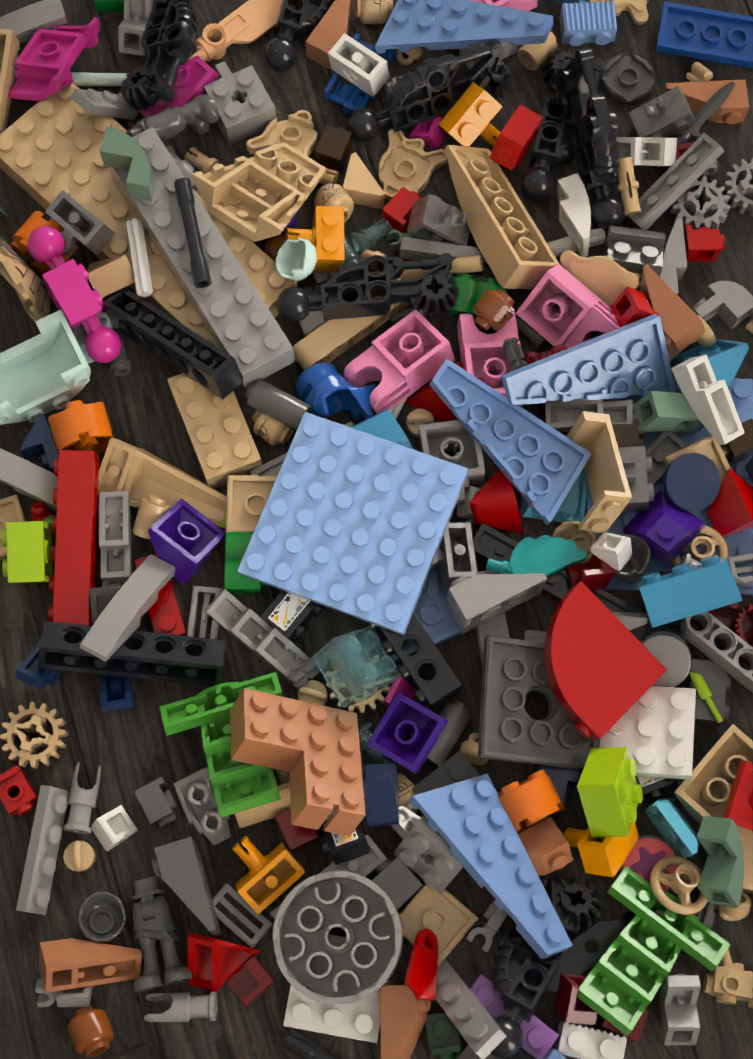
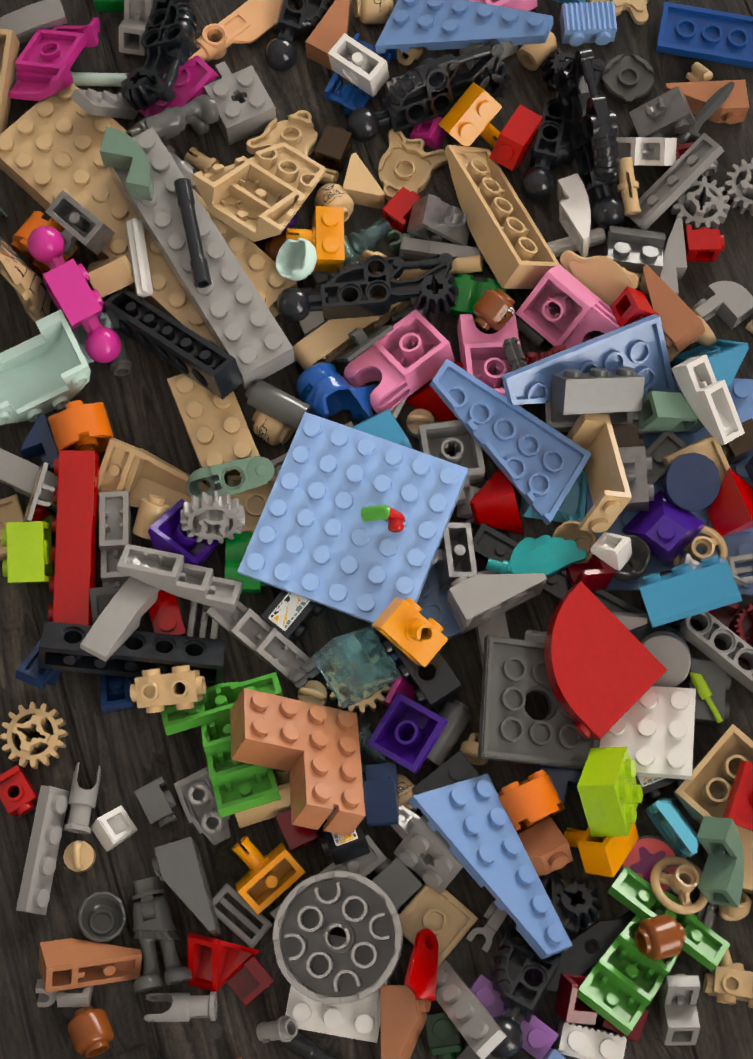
(38, 485): none -> light grey piece
(157, 689): none -> tan brick
(185, 580): none -> light grey slope
(212, 517): none -> light grey gear
(254, 473): none -> sand green piece
(281, 1029): none -> light grey pin
(362, 342): none -> dark grey piece
(383, 512): none -> arm
(411, 631): none -> light orange brick
(597, 391): none -> brick
(660, 937): none -> dark orange head

